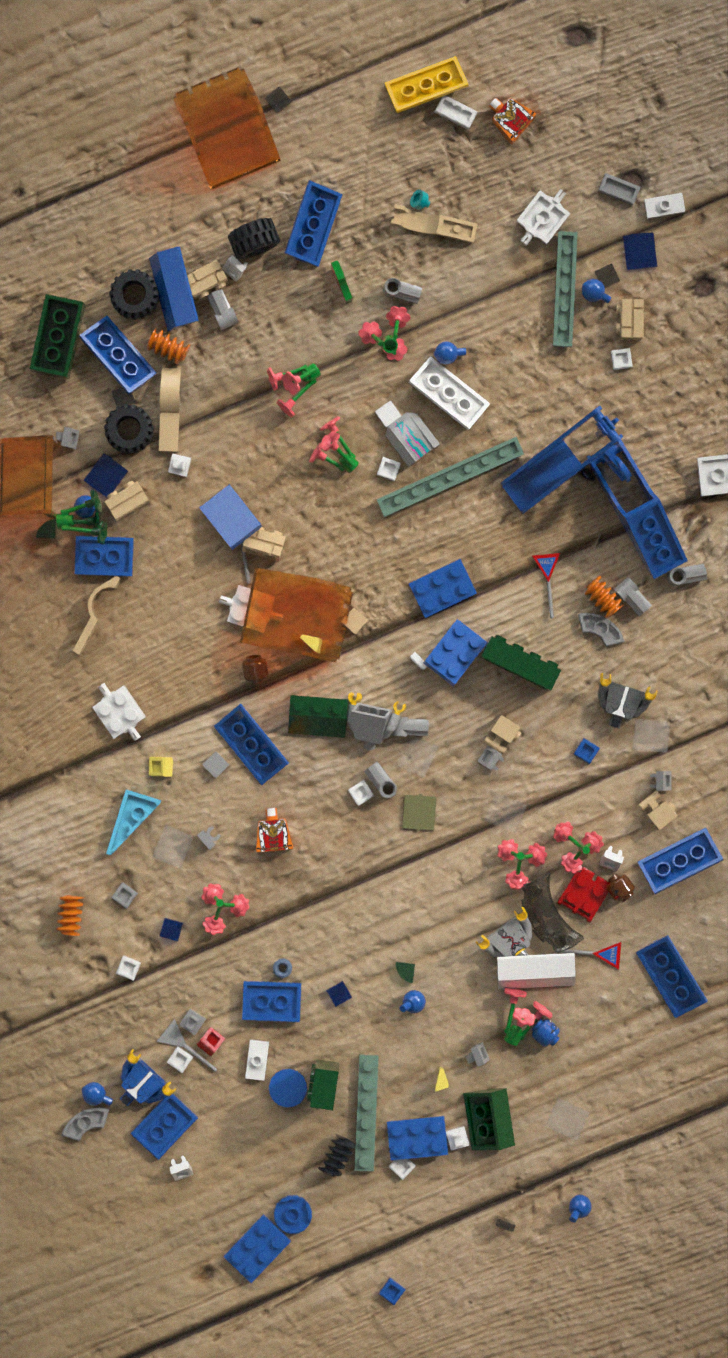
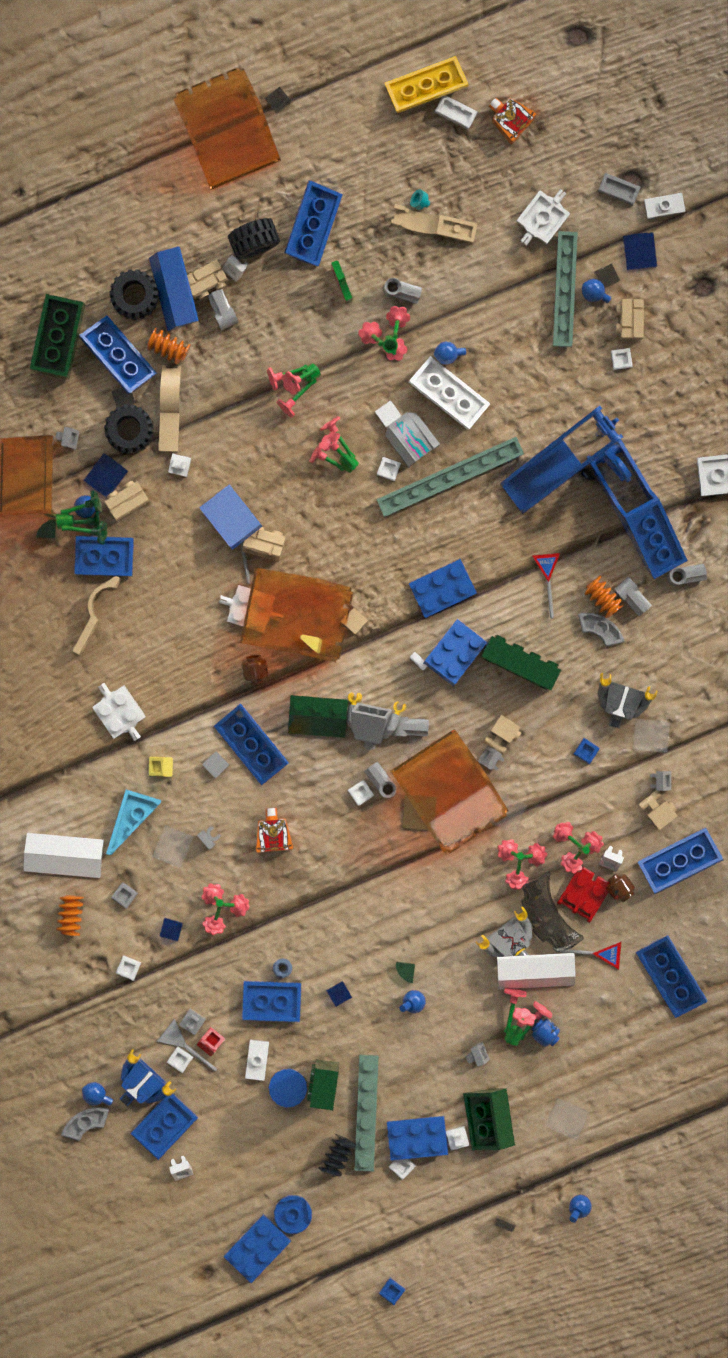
(63, 855): none -> white slope
(441, 1082): light yellow slope -> none
(450, 791): none -> clear orange windscreen

